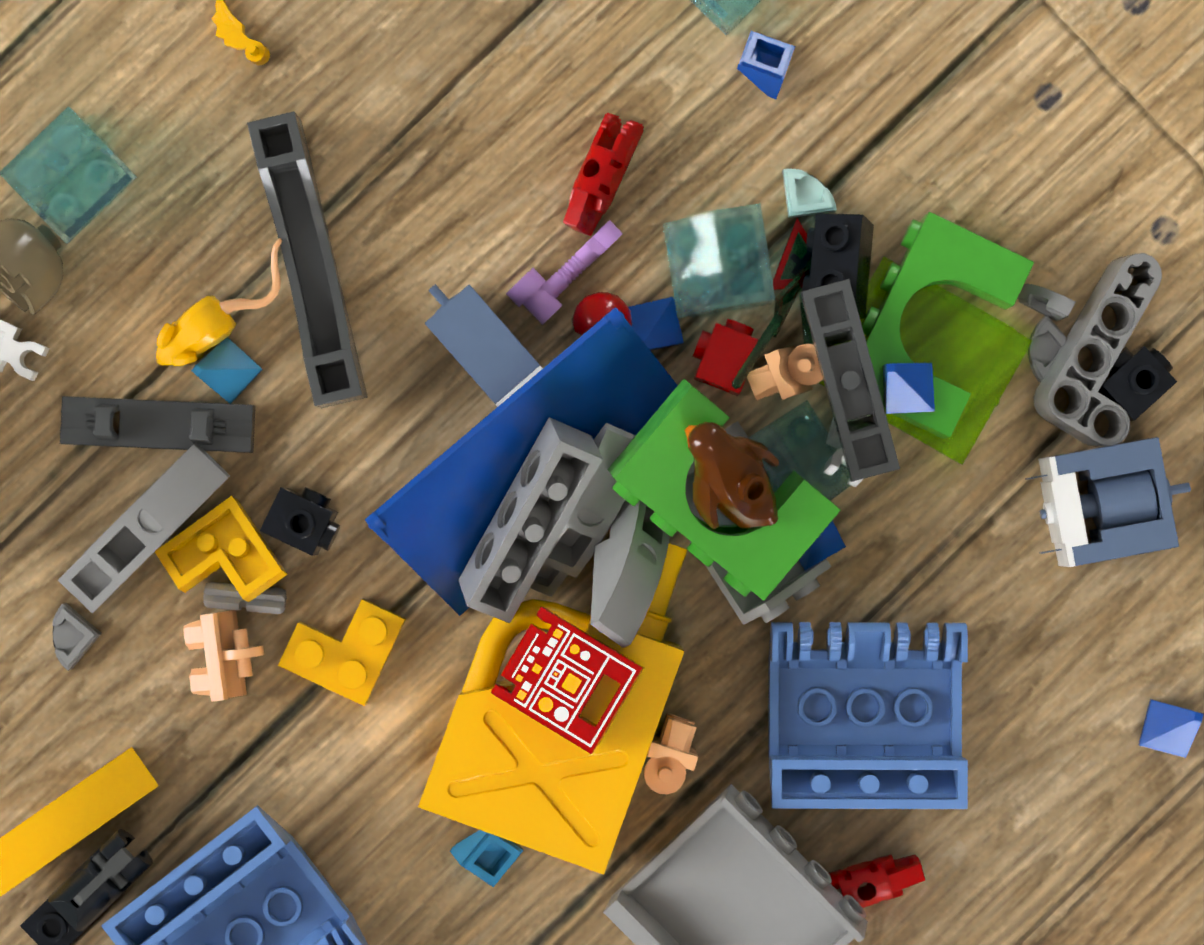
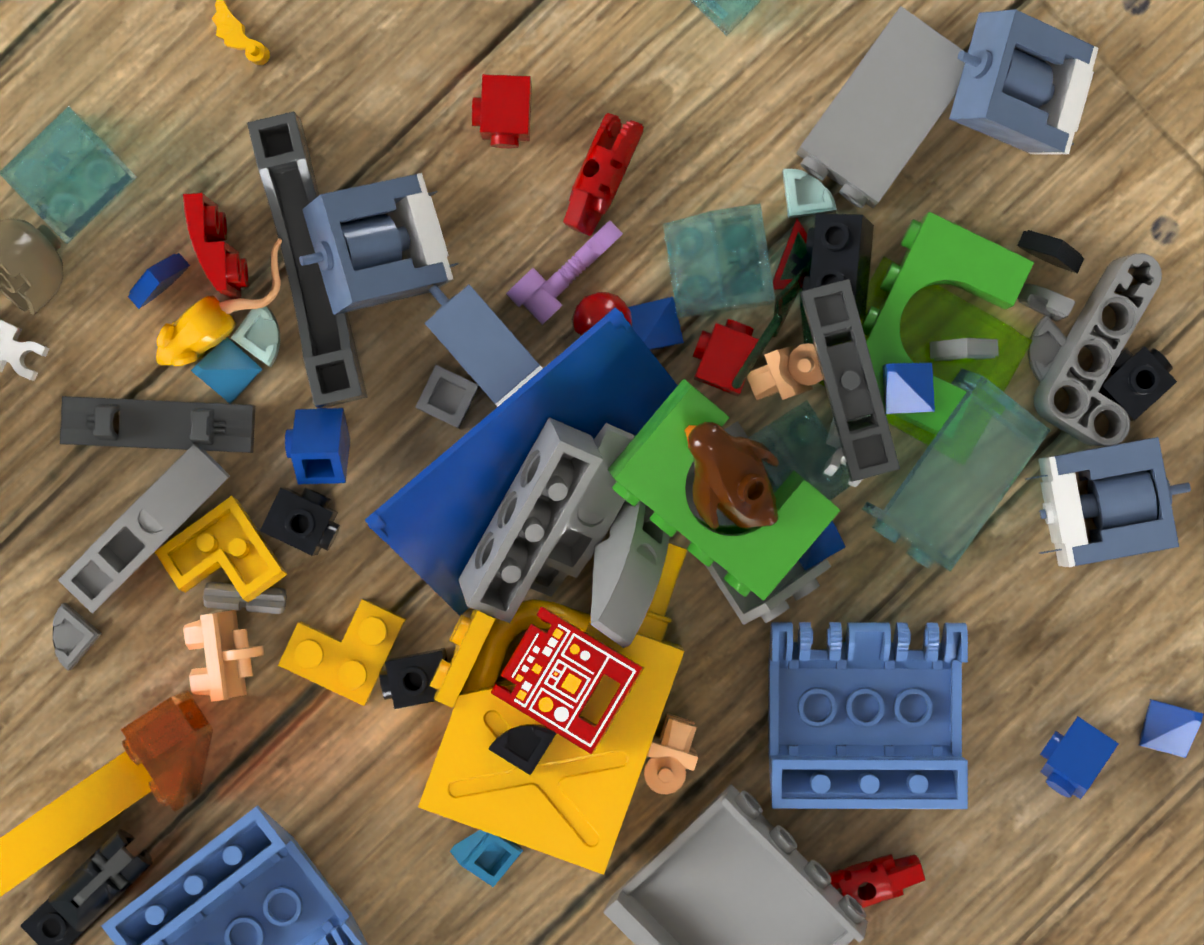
(157, 279): none -> blue tile
(172, 747): none -> clear orange slope
(217, 258): none -> red slope
(259, 335): none -> light aqua tile
(319, 446): none -> blue brick
(375, 255): none -> sand blue piece
(409, 678): none -> black brick
(447, 396): none -> light grey tile
(469, 636): none -> yellow plate
(503, 110): none -> red brick
(523, 745): none -> black tile
(765, 62): blue slope -> none
(884, 110): none -> light grey panel
(960, 474): none -> clear light blue panel
(964, 348): none -> light grey tile
(1024, 82): none -> sand blue piece
(1051, 250): none -> black tile
(1076, 758): none -> blue brick

